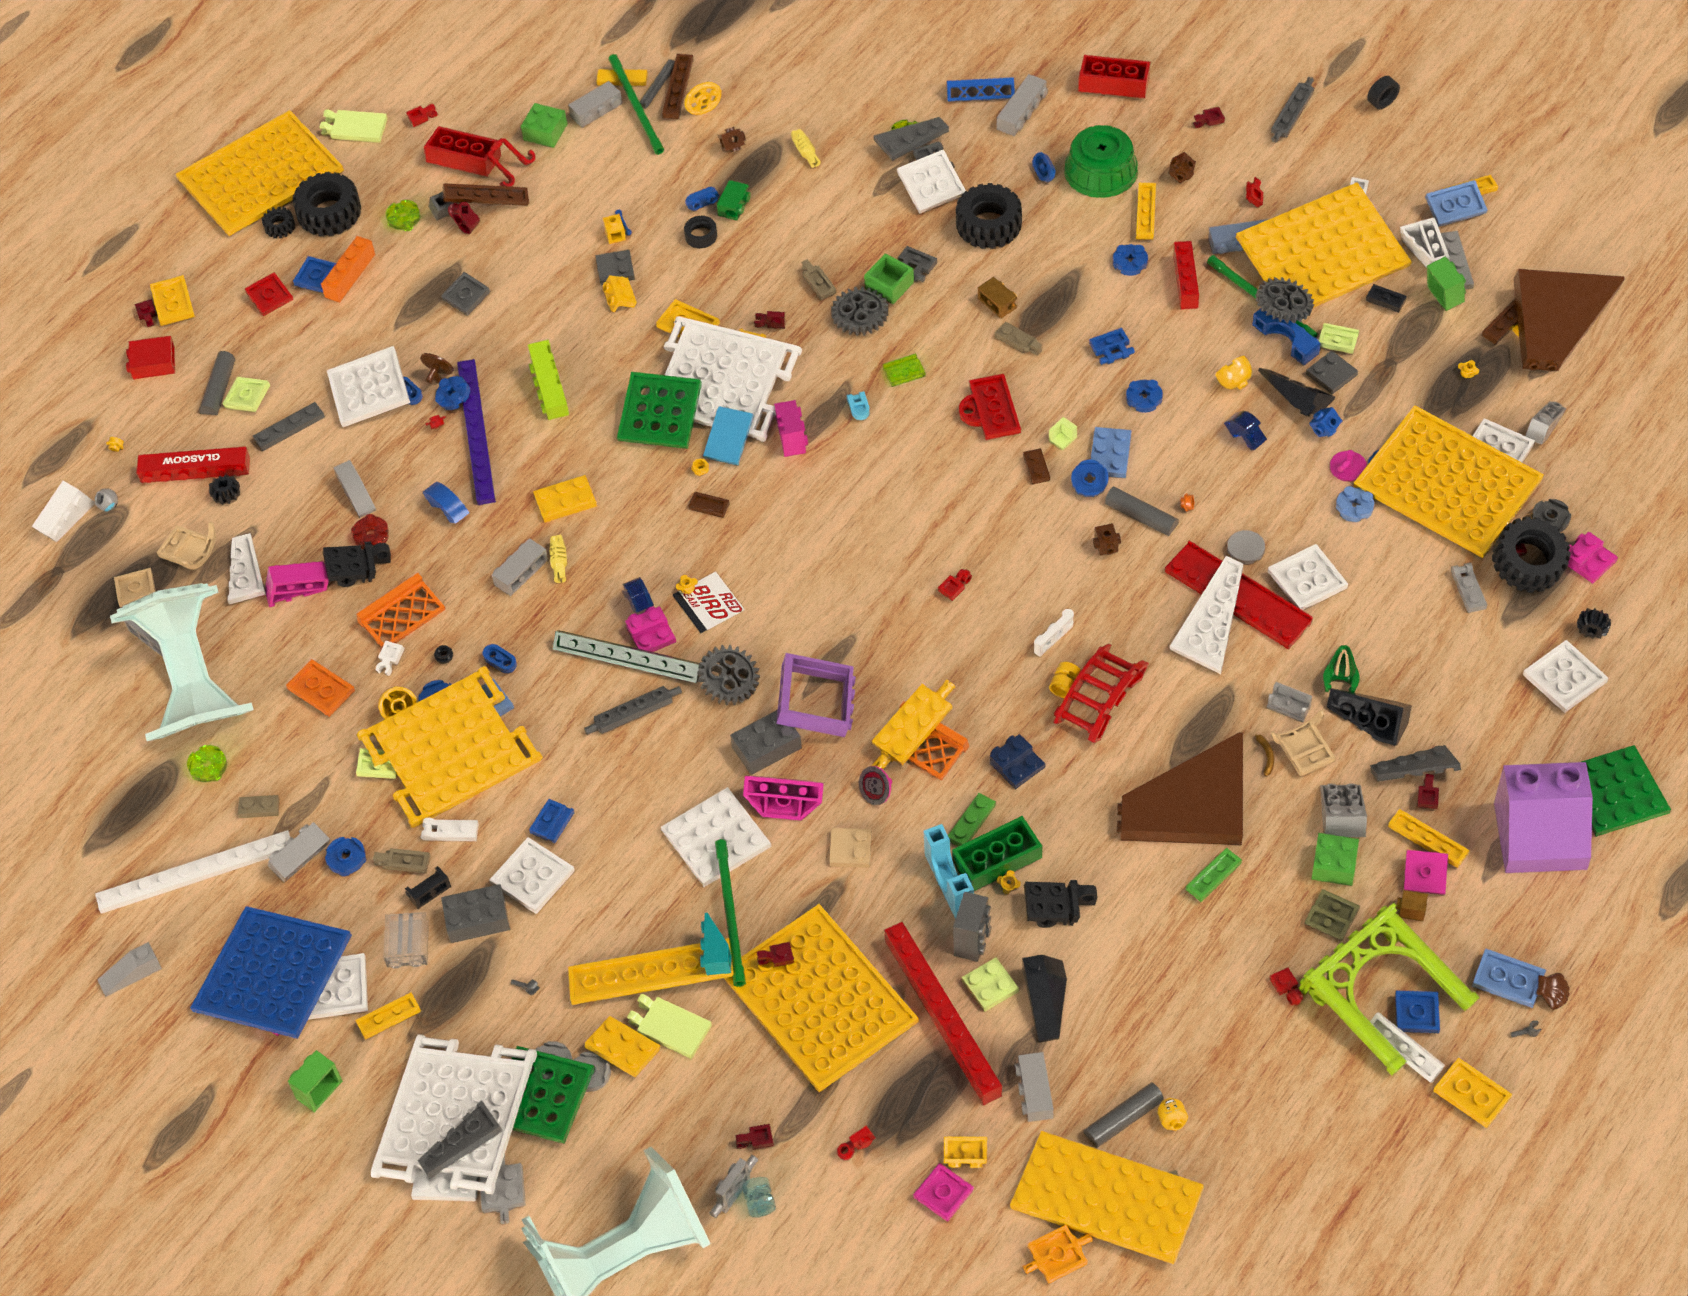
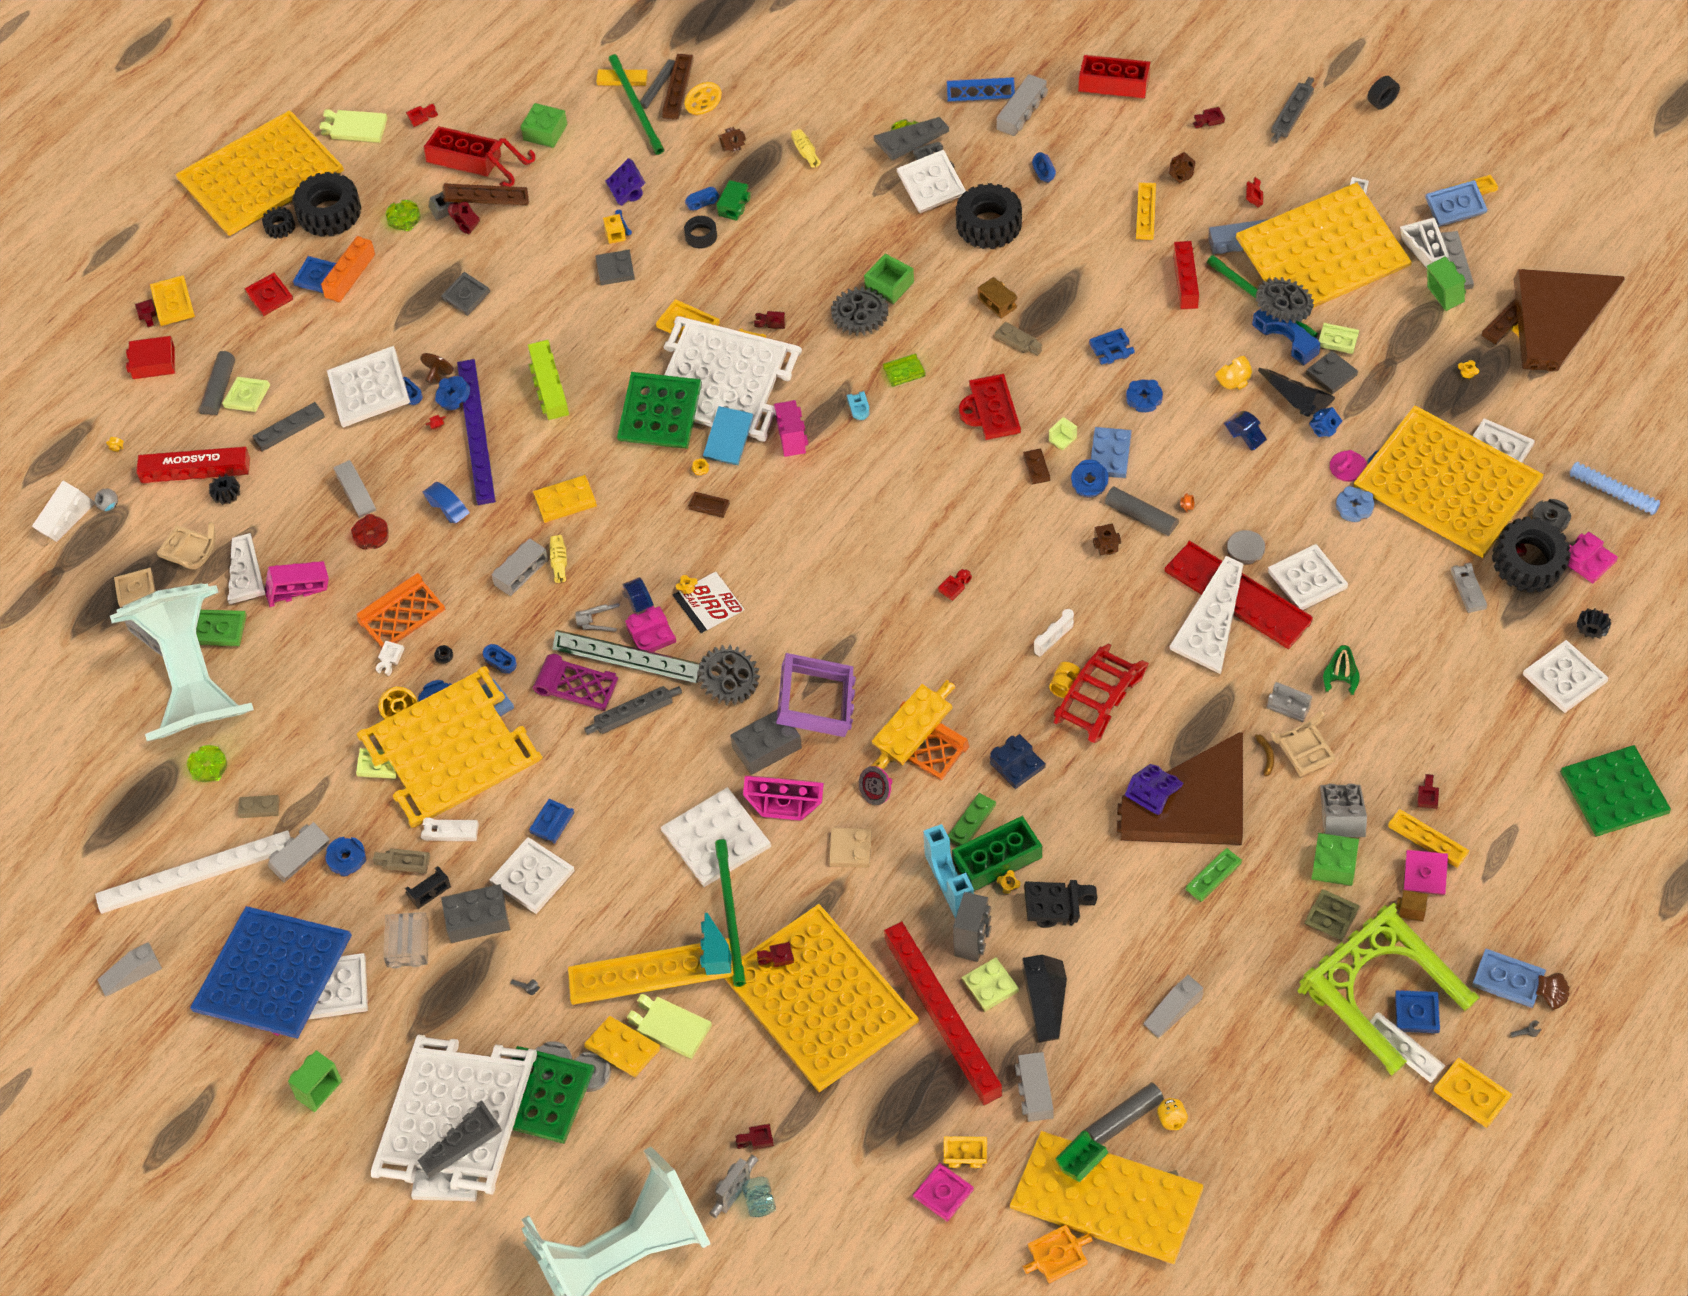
(220, 627): none -> bright green plate
(320, 687): orange plate -> none
(352, 563): black plate -> none
(388, 1015): yellow plate -> none
(508, 1191): light grey plate -> none
(551, 678): none -> magenta piece
(585, 617): none -> light grey plant
(595, 104): light grey brick -> none
(618, 292): yellow bracket -> none
(626, 183): none -> dark purple plate
(817, 280): dark tan hinge -> none
(858, 1140): red plate -> none
(919, 261): dark grey plate -> none
(1081, 1156): none -> green bracket
(1099, 171): green piece -> none
(1124, 252): blue plate -> none
(1152, 787): none -> dark purple bracket
(1174, 1006): none -> light grey slope
(1286, 983): red plate -> none
(1377, 716): black wedge -> none
(1386, 298): black plate -> none
(1415, 764): dark grey wing -> none
(1544, 817): medium lavender slope -> none
(1545, 422): light grey slope -> none
(1614, 488): none -> light blue piece

